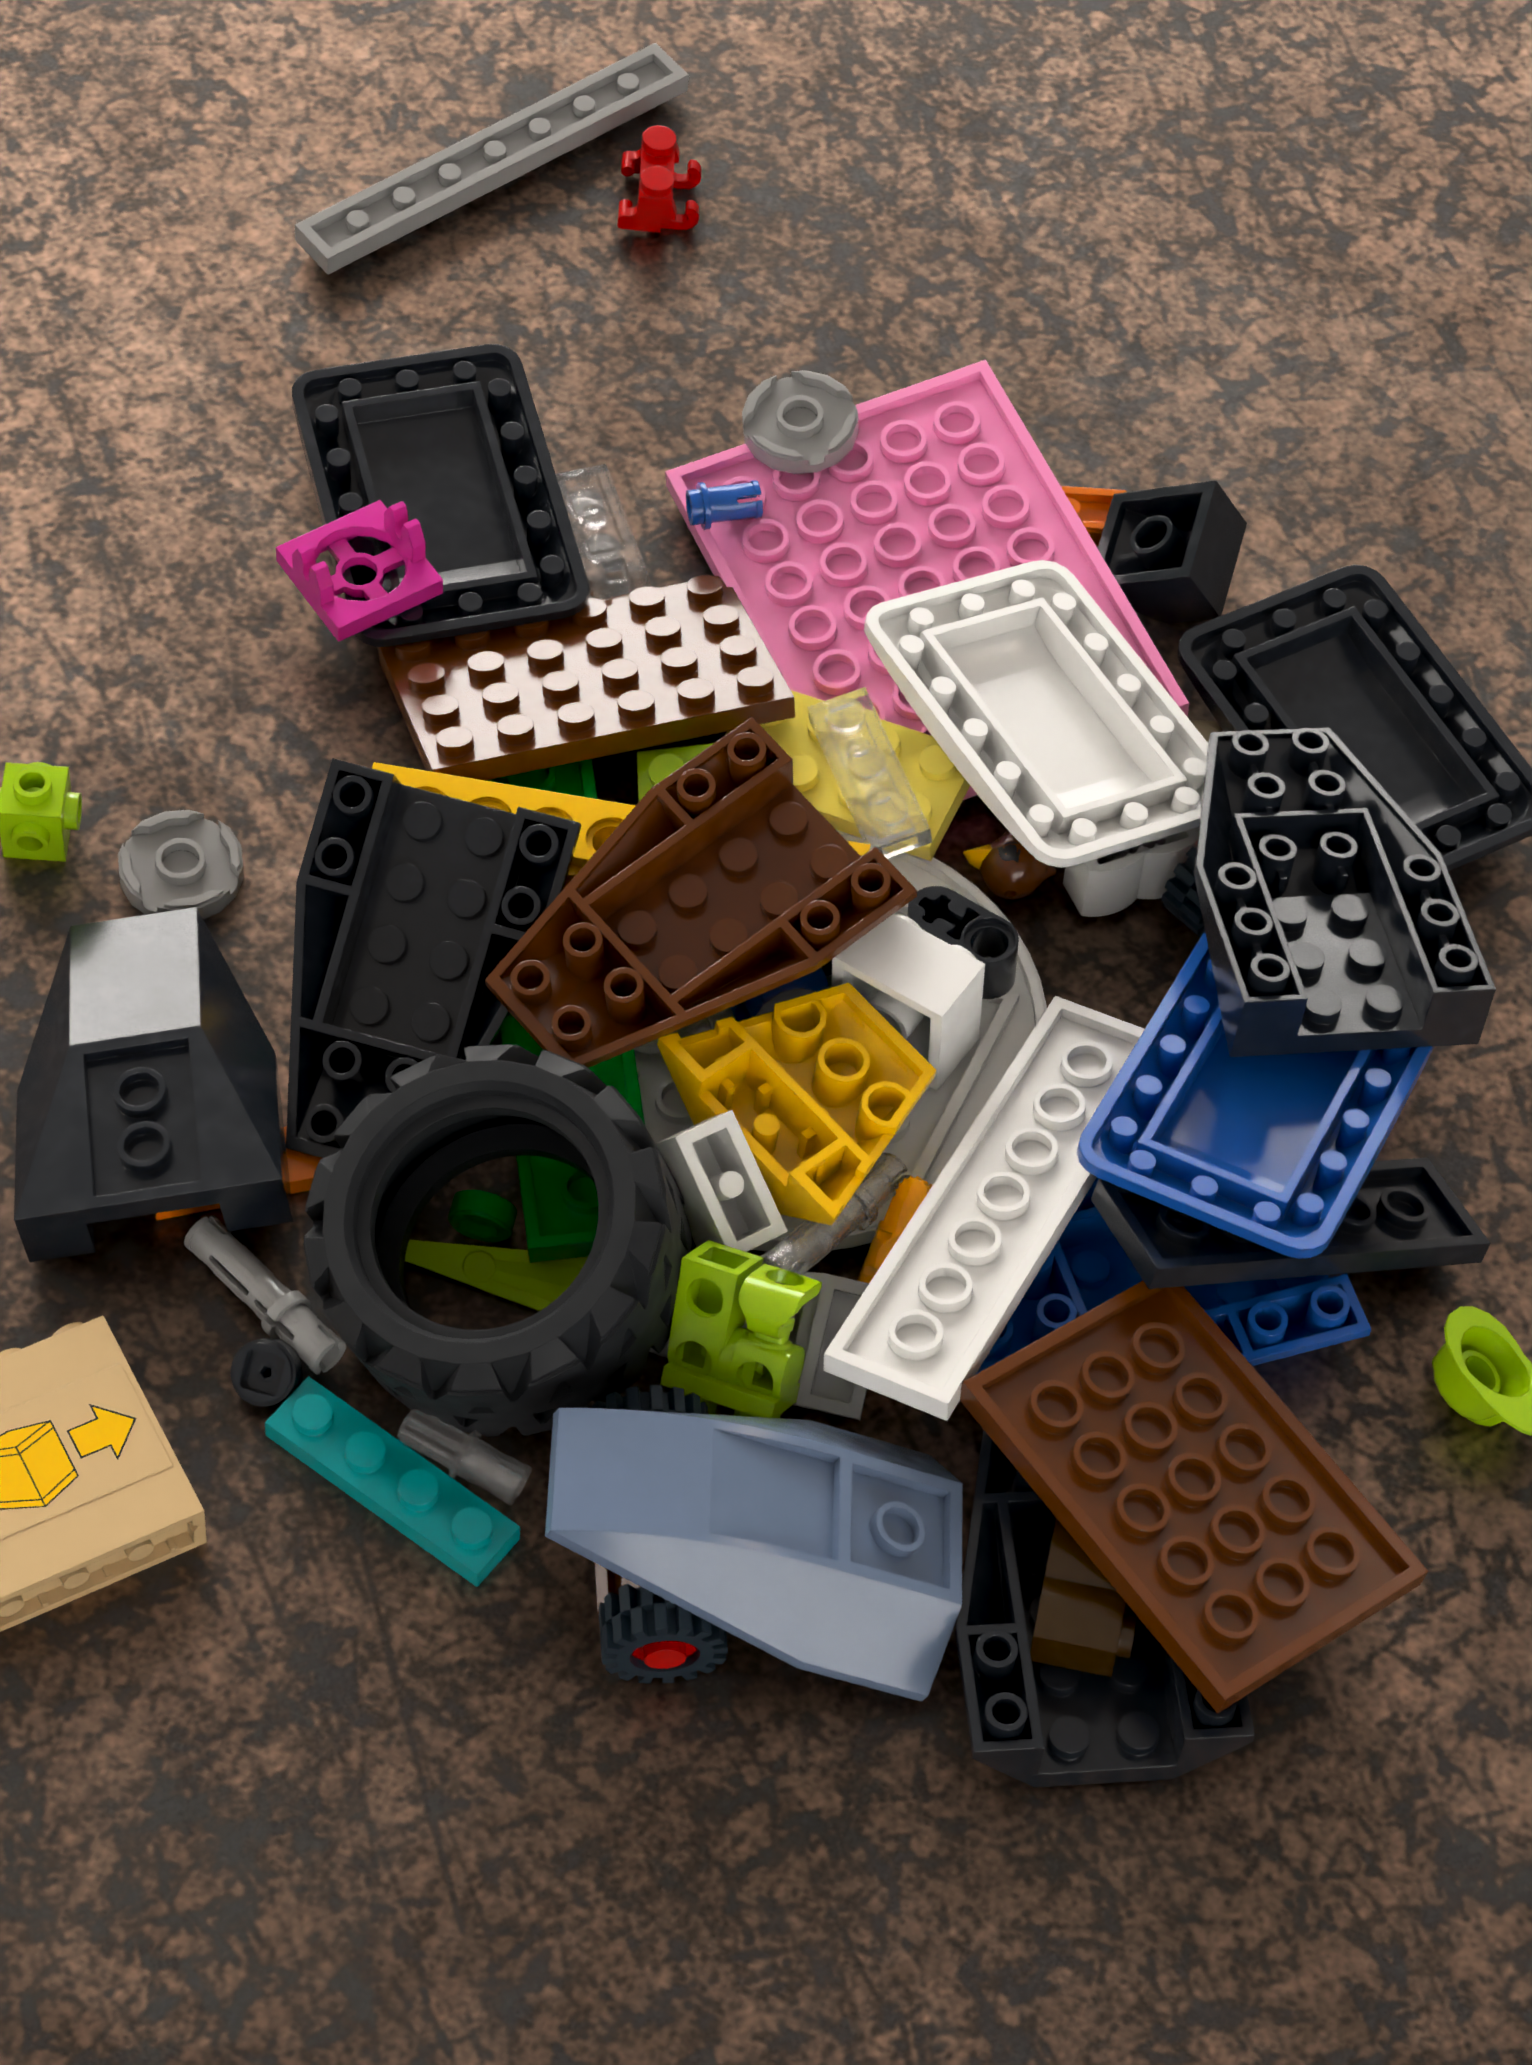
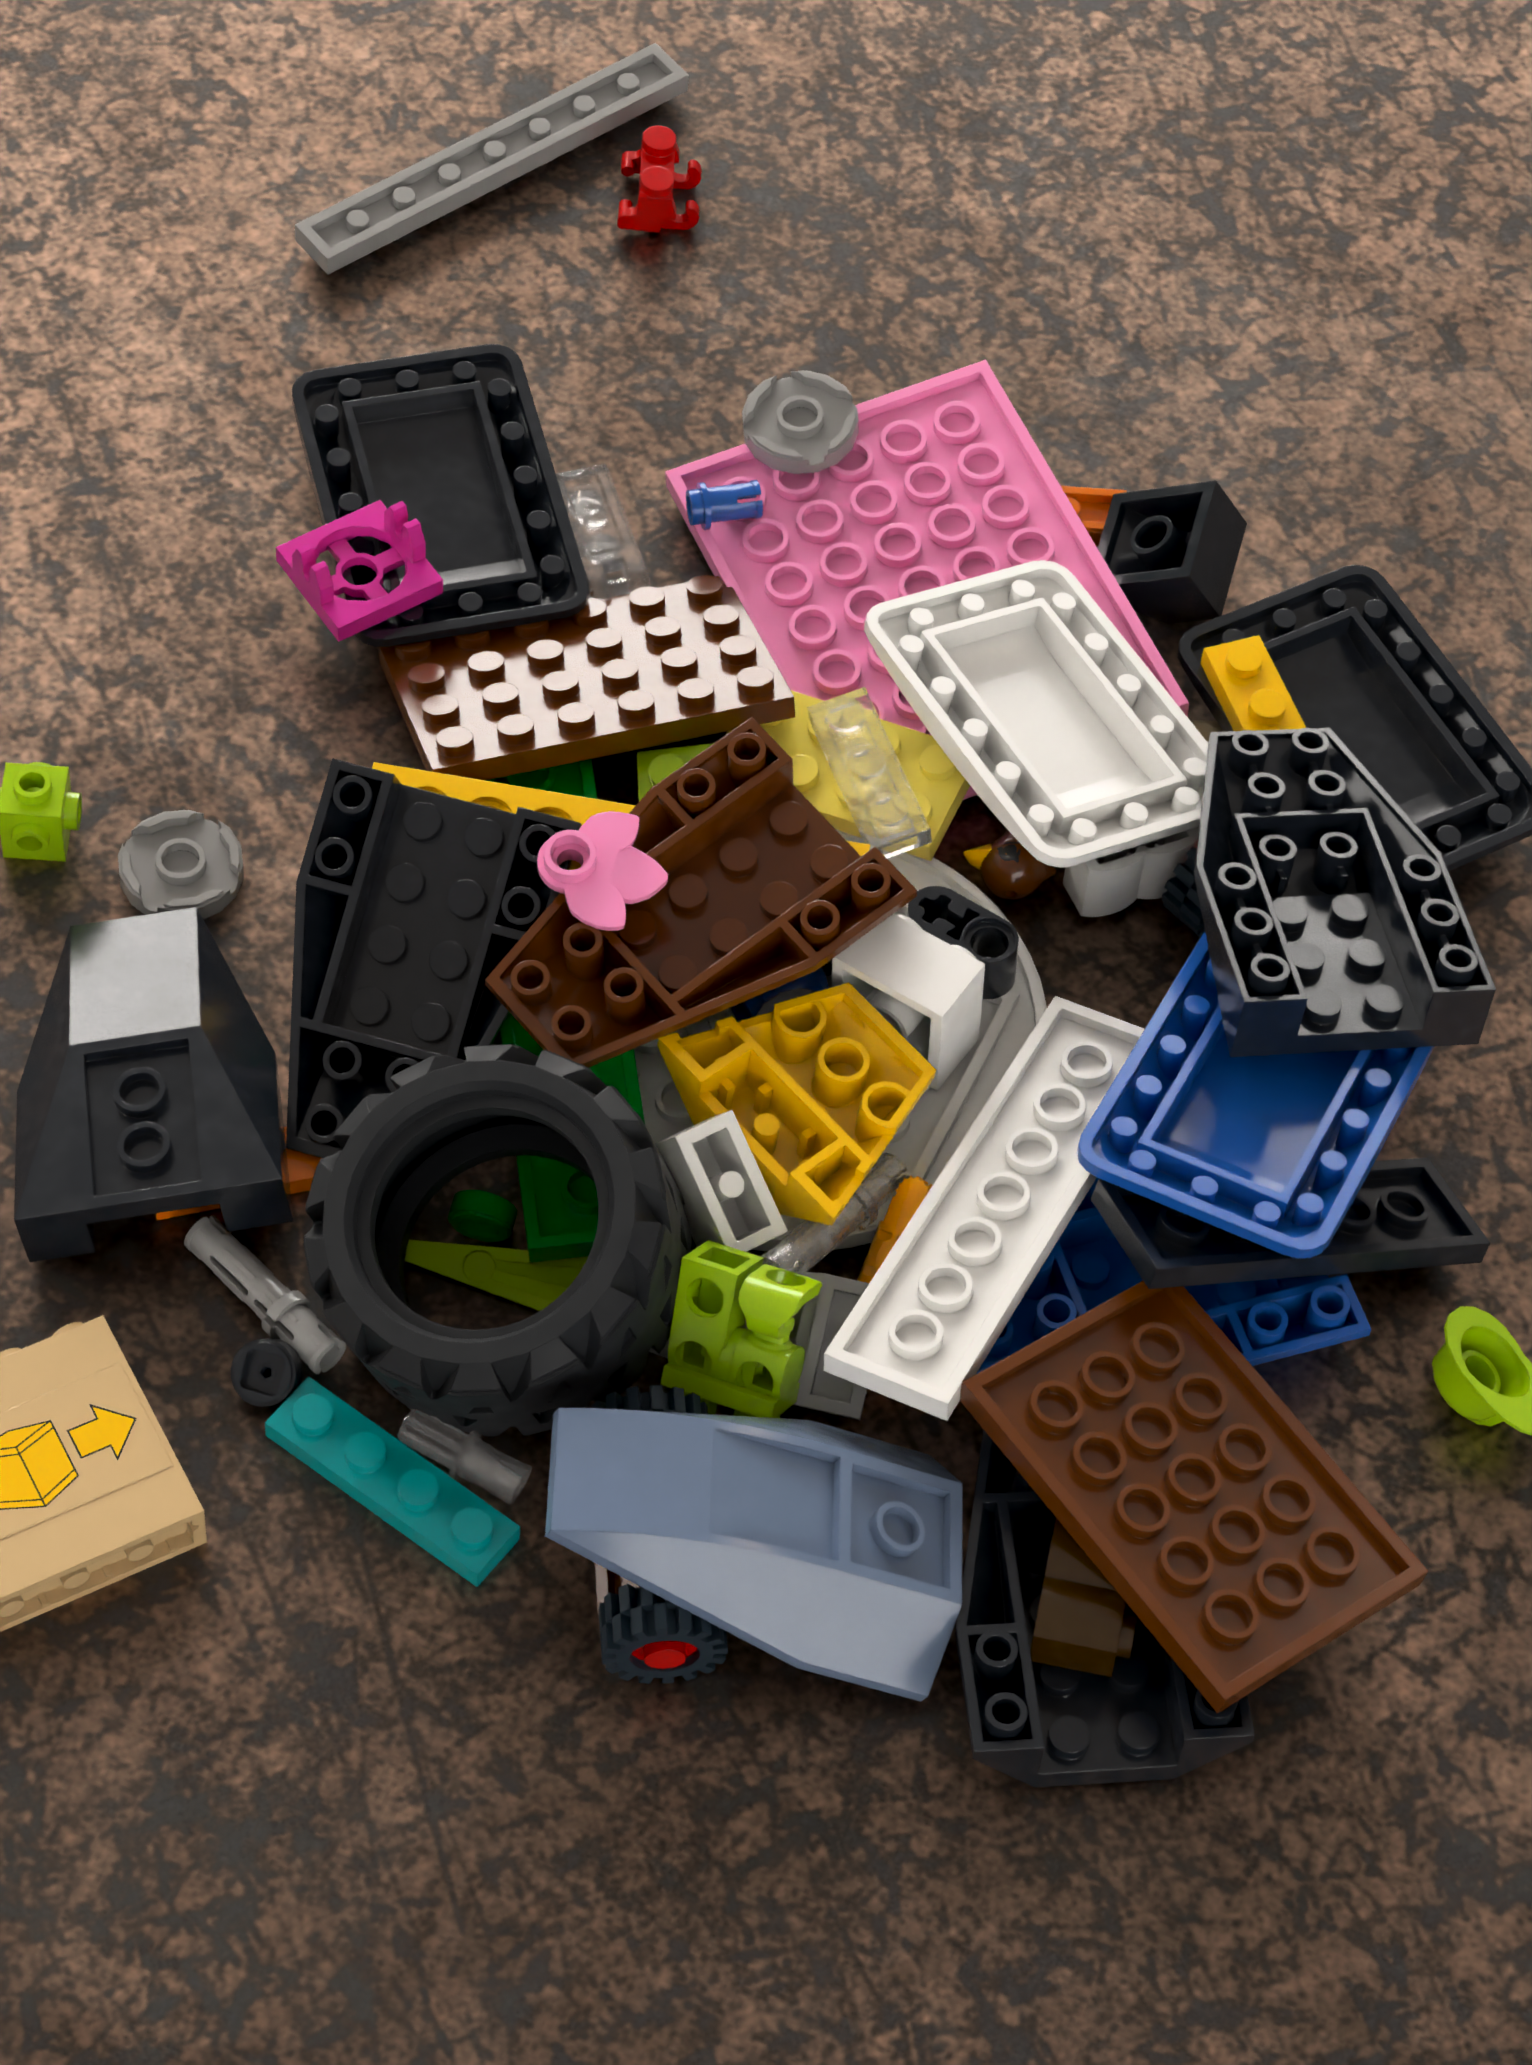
(609, 872): none -> bright pink plate
(1249, 686): none -> yellow plate

